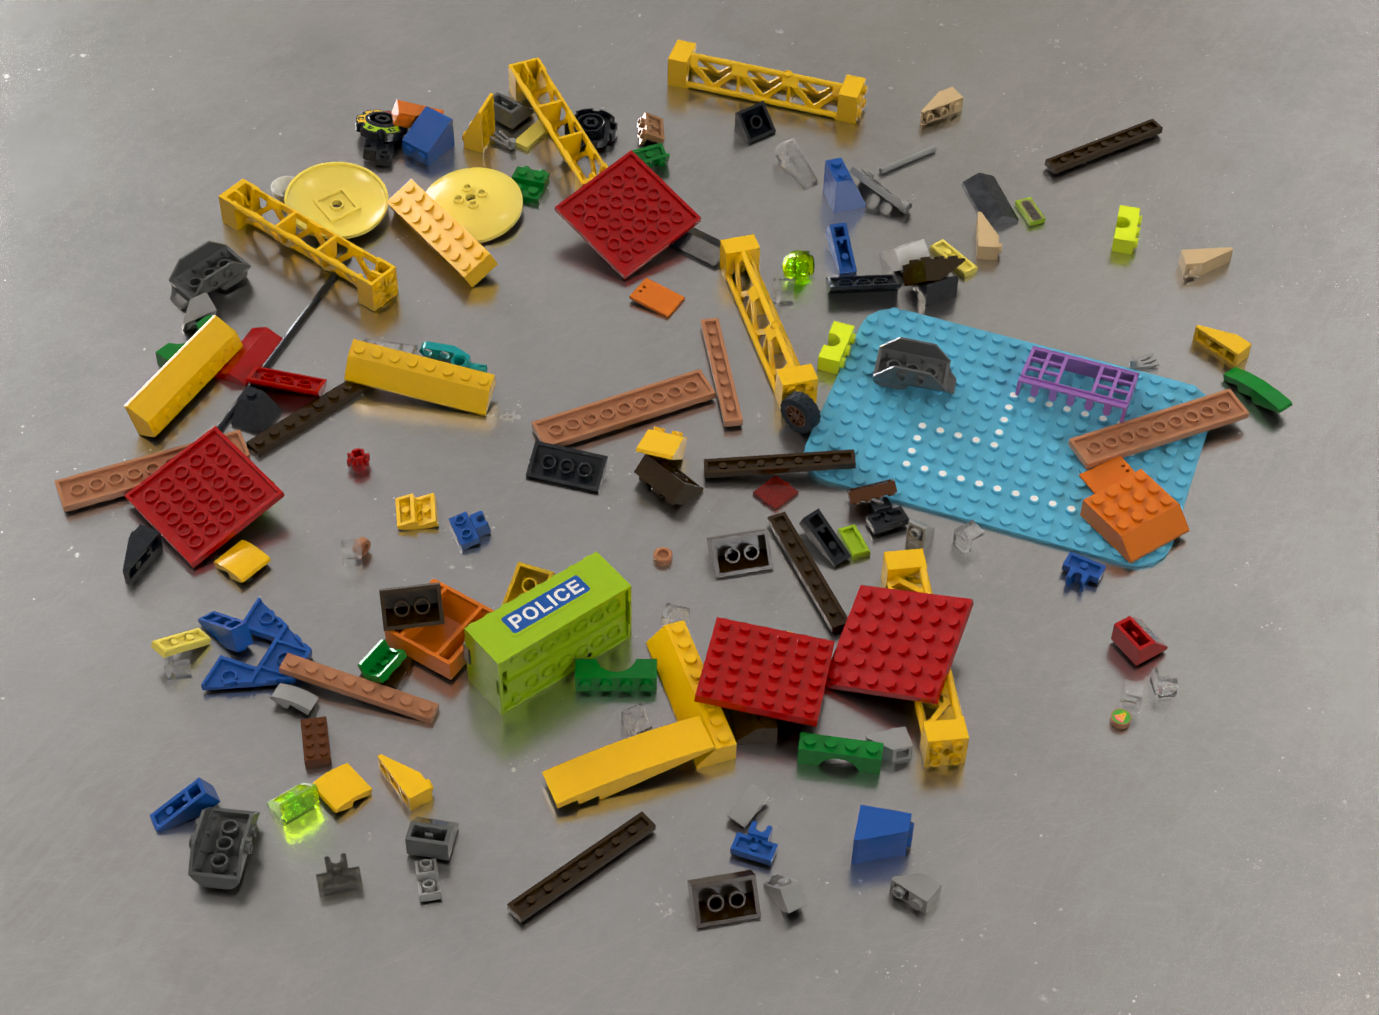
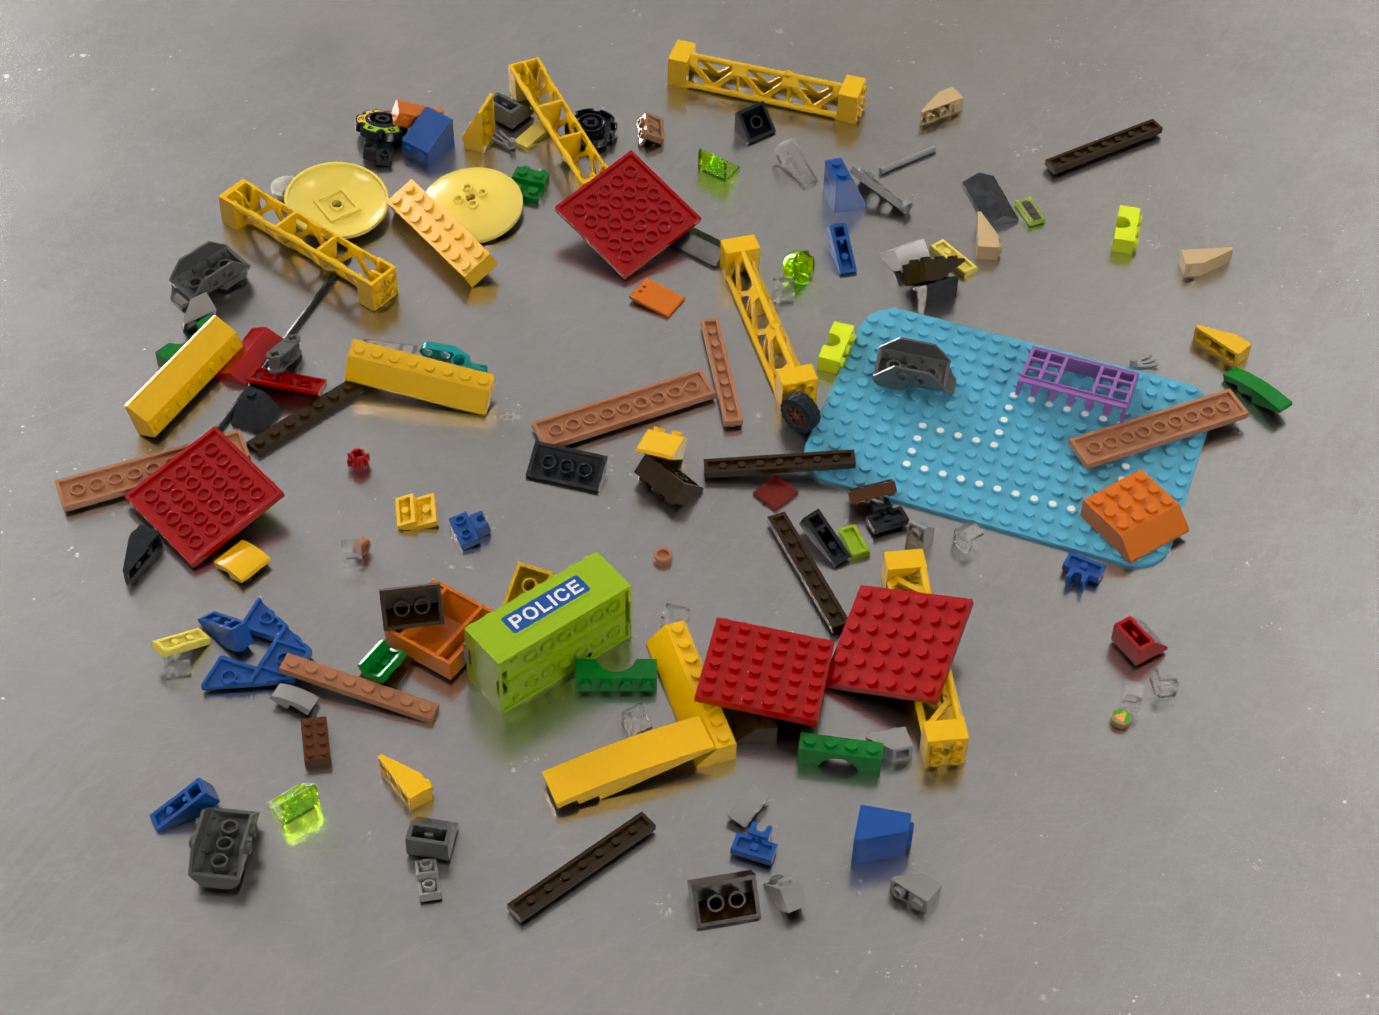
(284, 354): none -> dark grey piece
(338, 878): clear smoke plate -> none
(342, 787): yellow slope -> none
(653, 155): green bracket -> none
(716, 166): none -> clear neon green slope
(740, 553): slope -> none
(862, 283): black slope -> none
(1106, 474): orange container -> none

